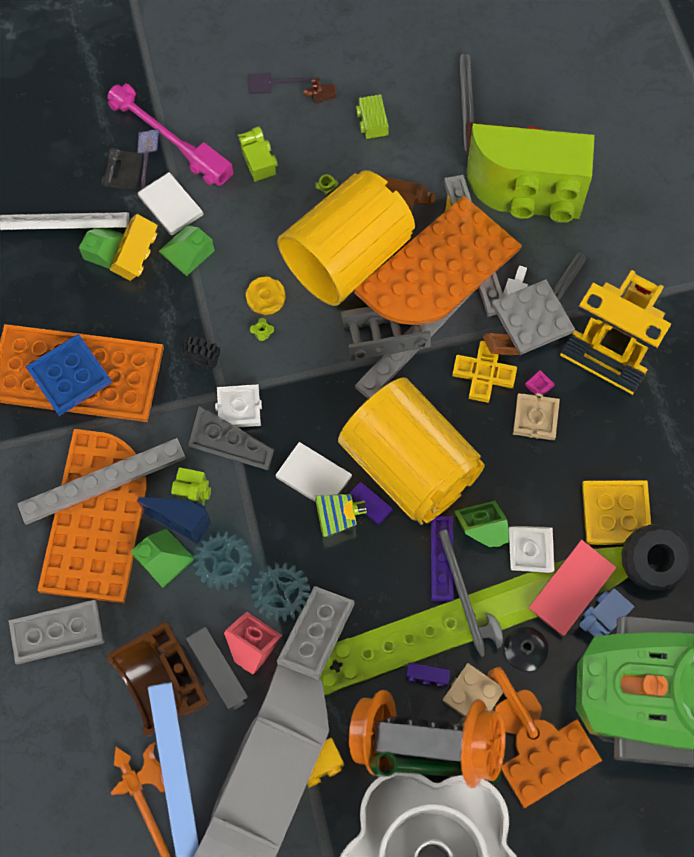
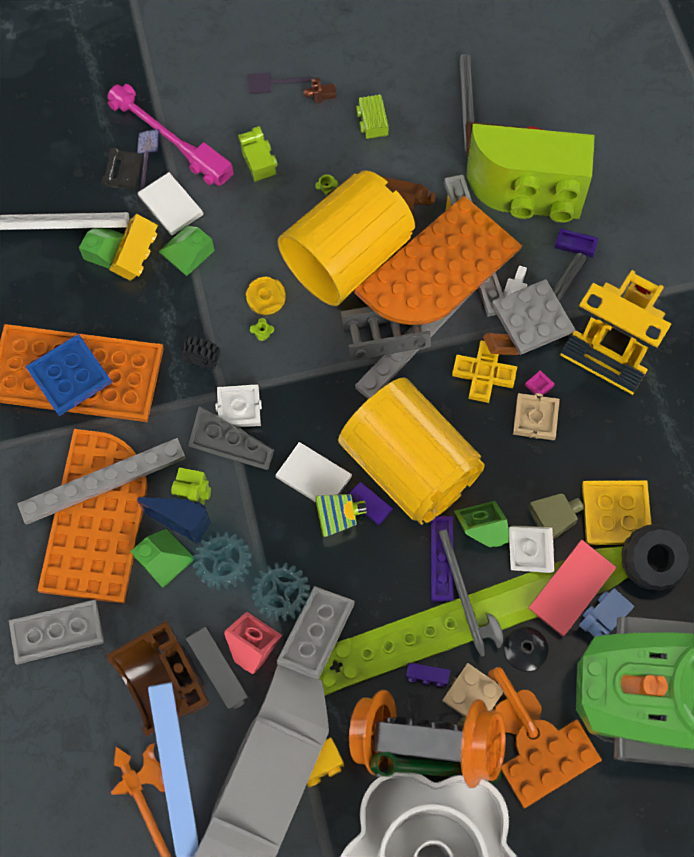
(555, 513): none -> olive torso
(576, 242): none -> dark purple tile

